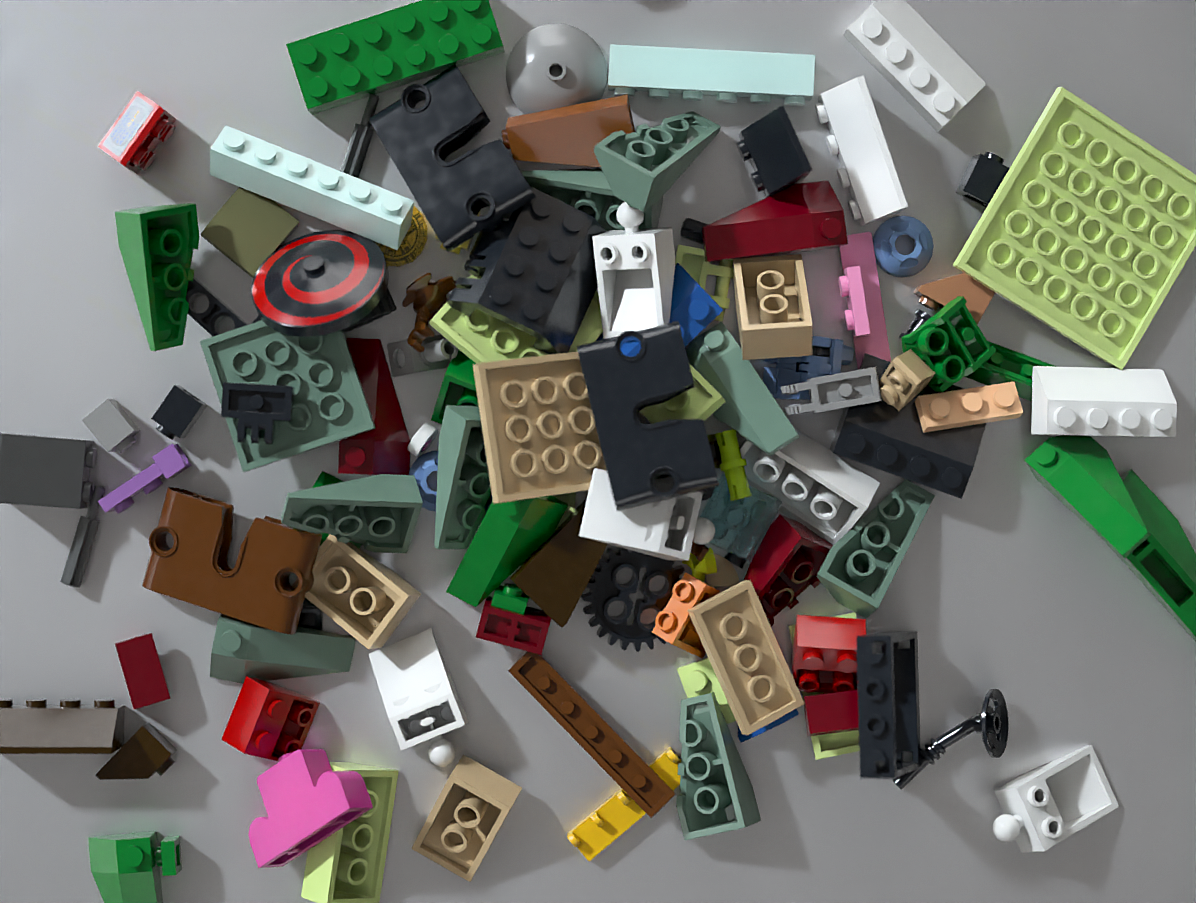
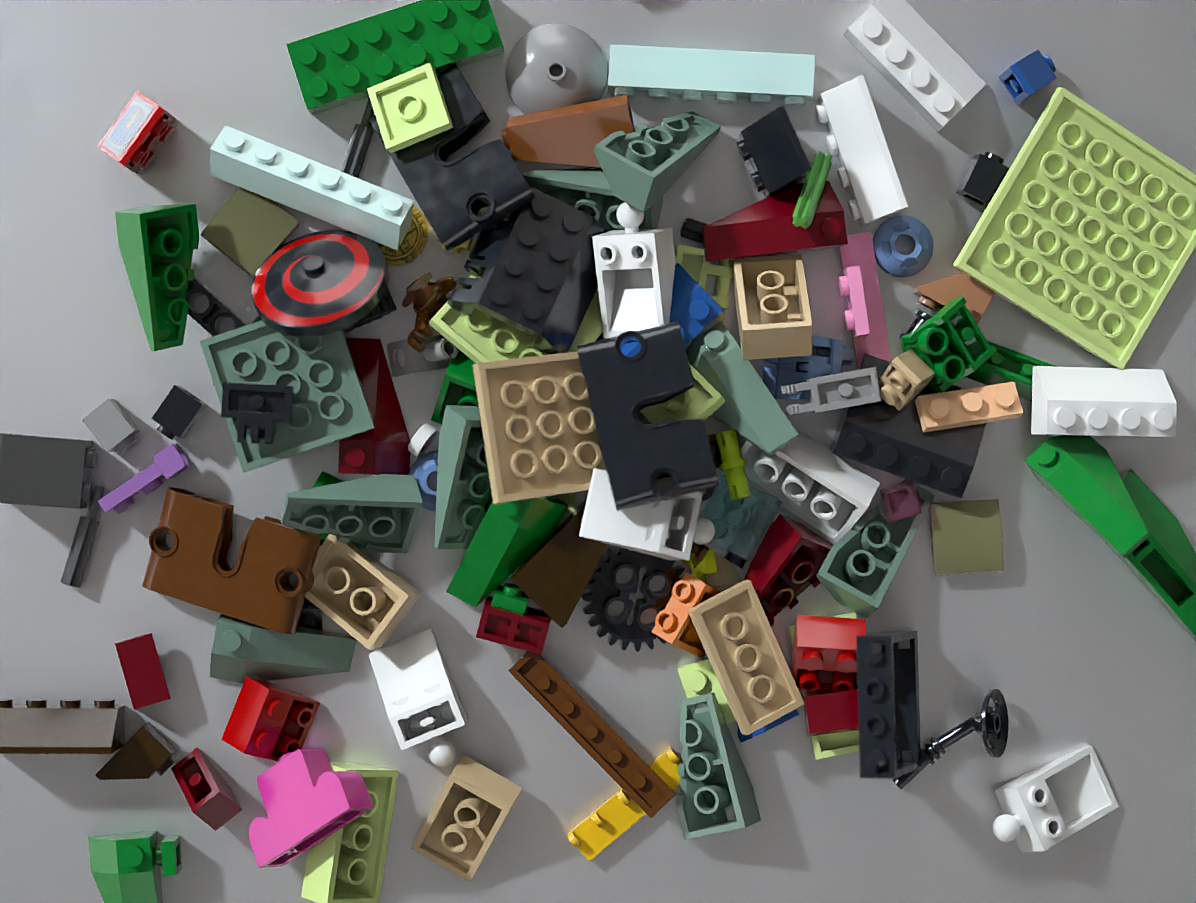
(205, 790): none -> dark red slope
(410, 108): none -> yellowish green plate
(812, 190): none -> bright green axle
(901, 501): none -> clear pink slope
(966, 537): none -> olive slope
(1028, 76): none -> blue slope

